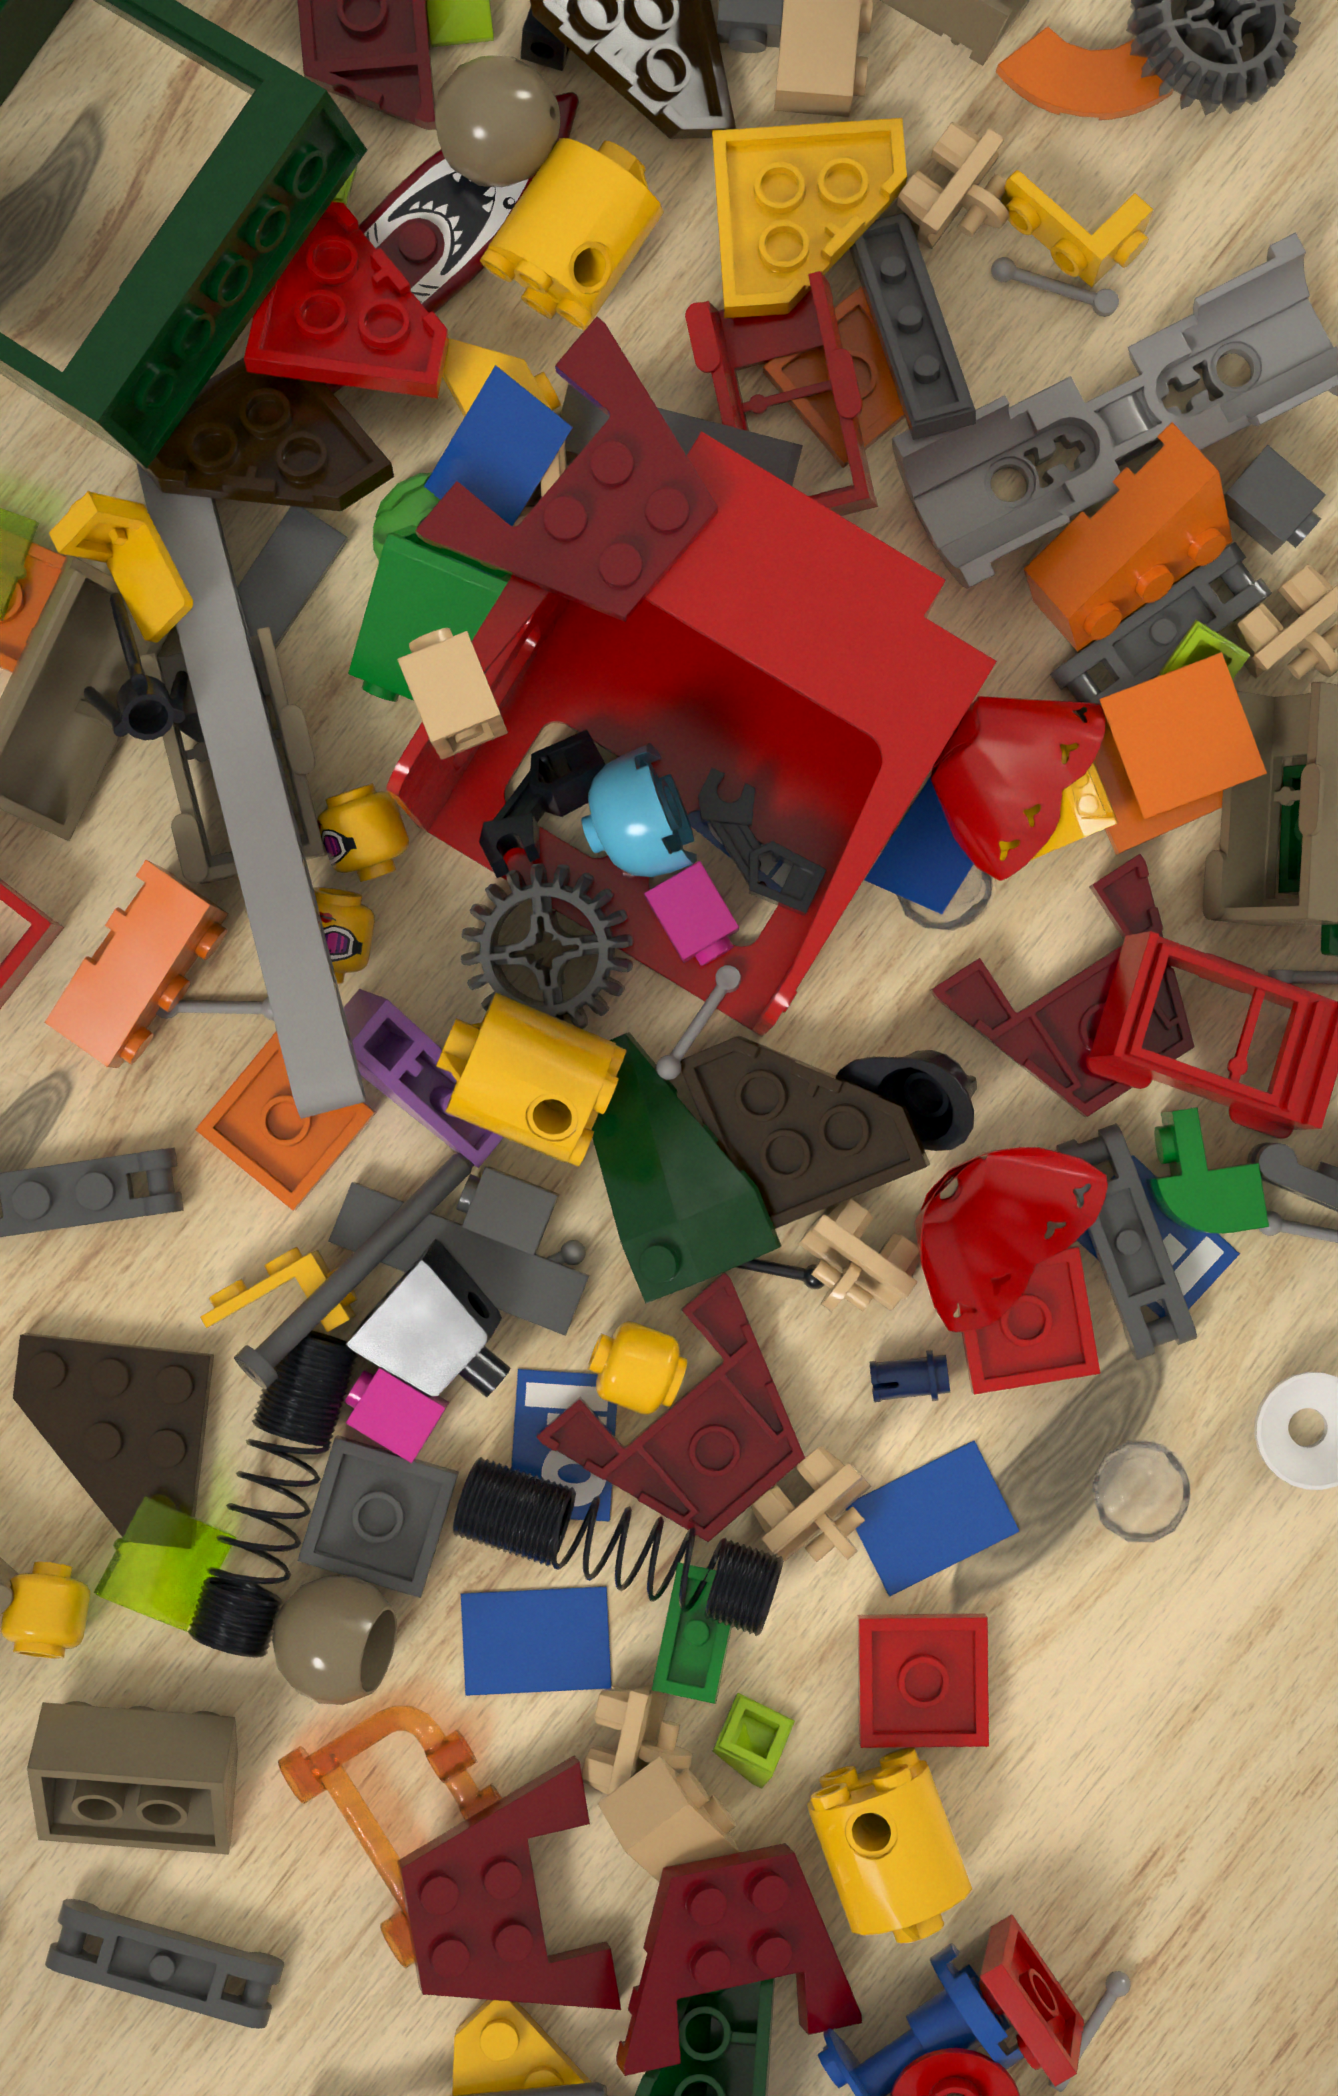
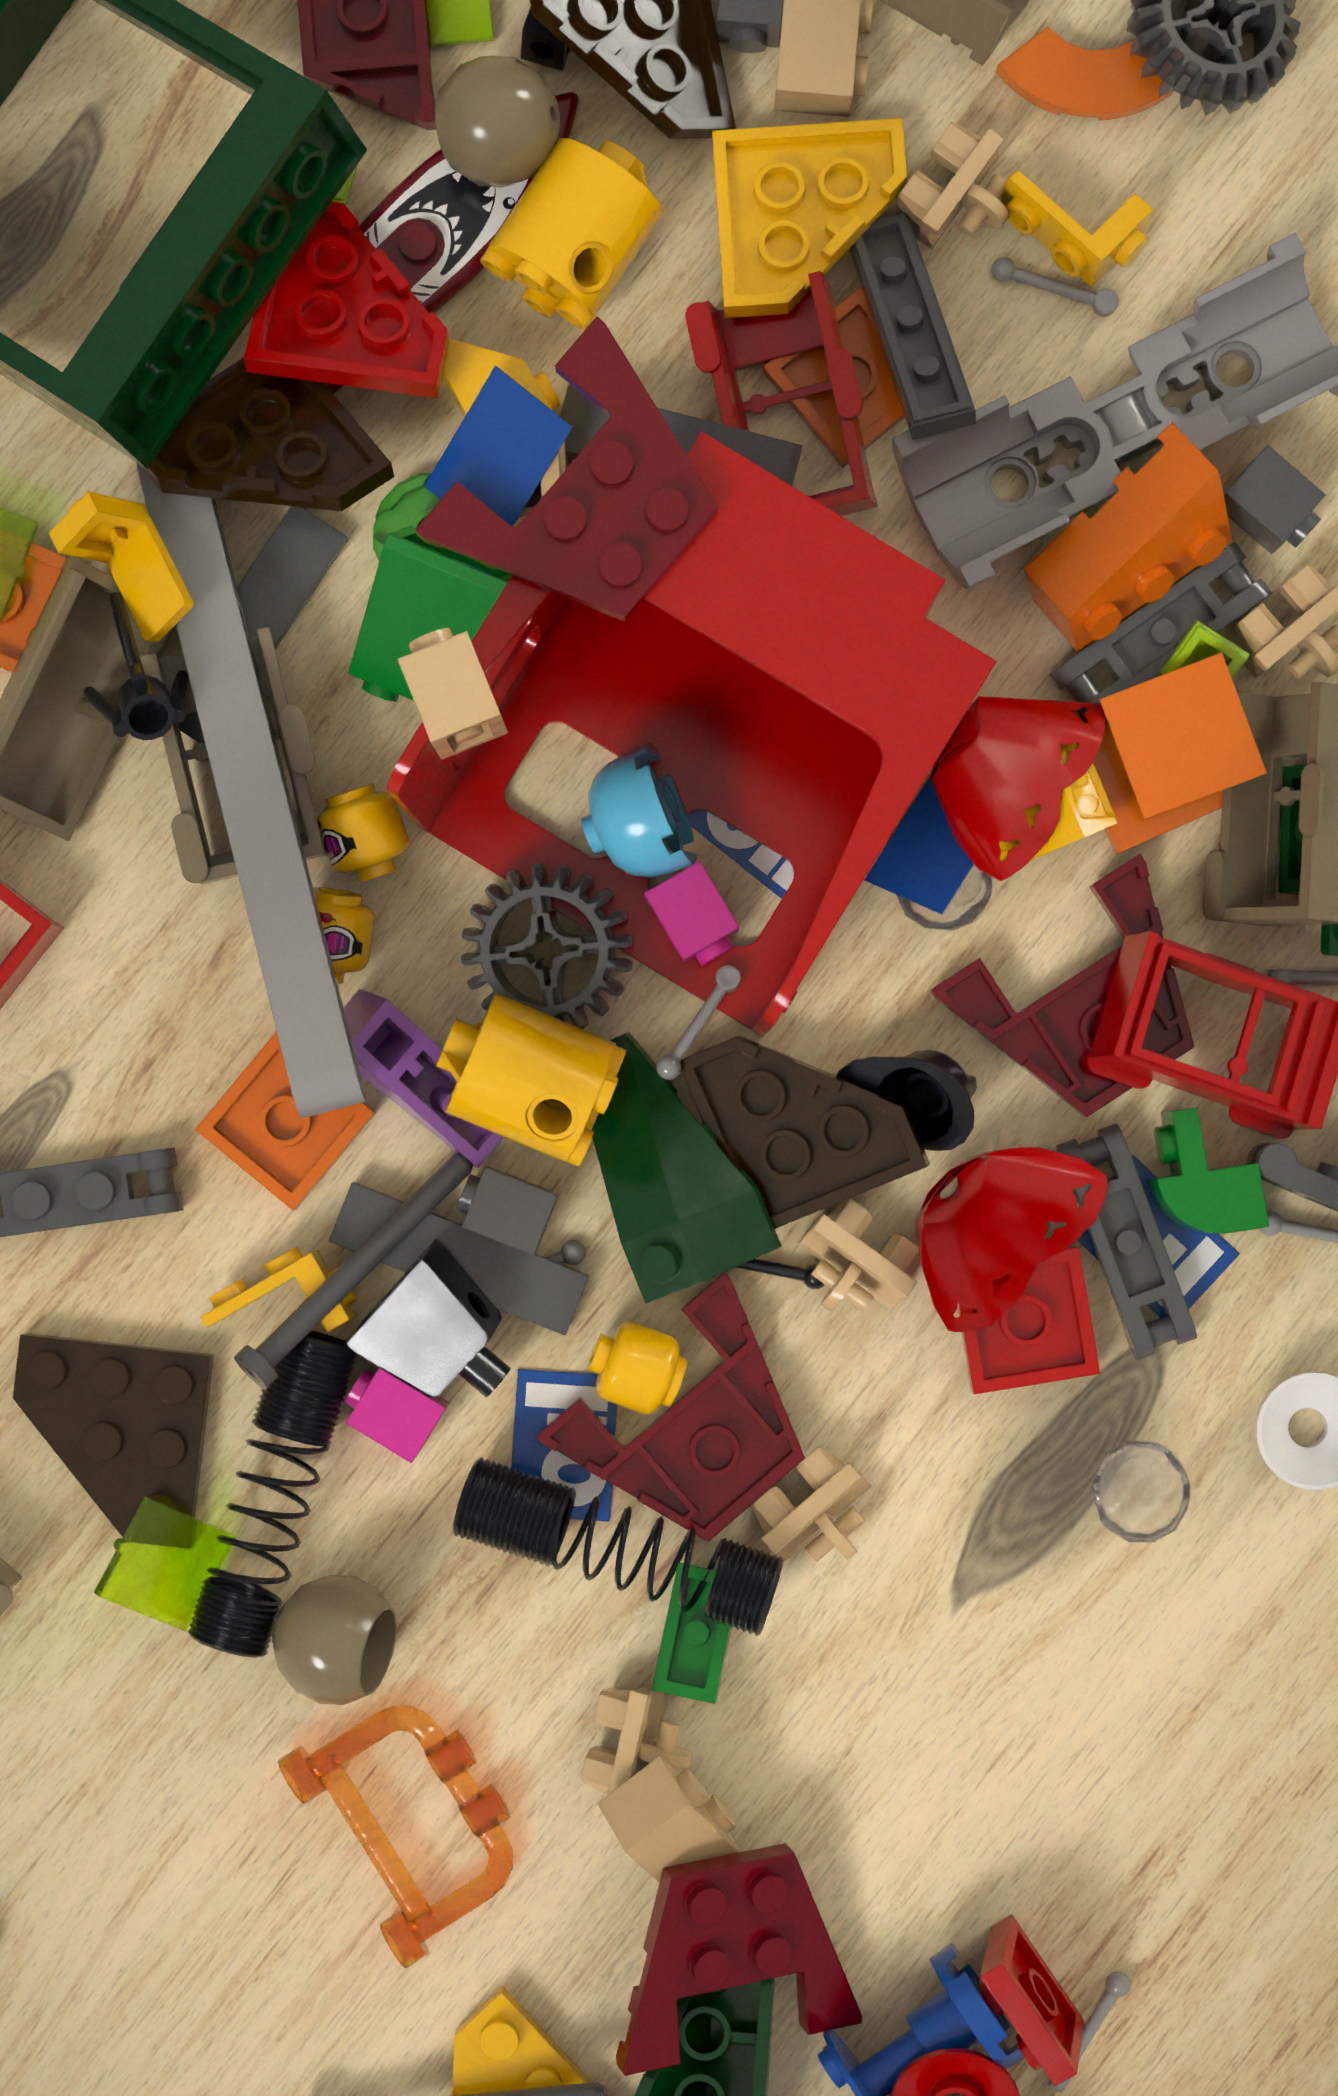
(46, 1611): yellow head -> none
(134, 1777): dark tan slope -> none
(138, 968): orange wedge -> none
(164, 1965): dark grey plate -> none
(226, 1007): light grey hinge -> none
(378, 1516): dark grey plate -> none
(479, 1911): dark red wing -> none
(536, 1641): blue sticker -> none
(555, 785): black piece -> none
(732, 826): black piece -> none
(753, 1739): lime slope -> none
(893, 1868): yellow cylinder -> none
(910, 1377): dark blue pin -> none
(923, 1680): red plate -> none
(933, 1518): blue sticker -> none

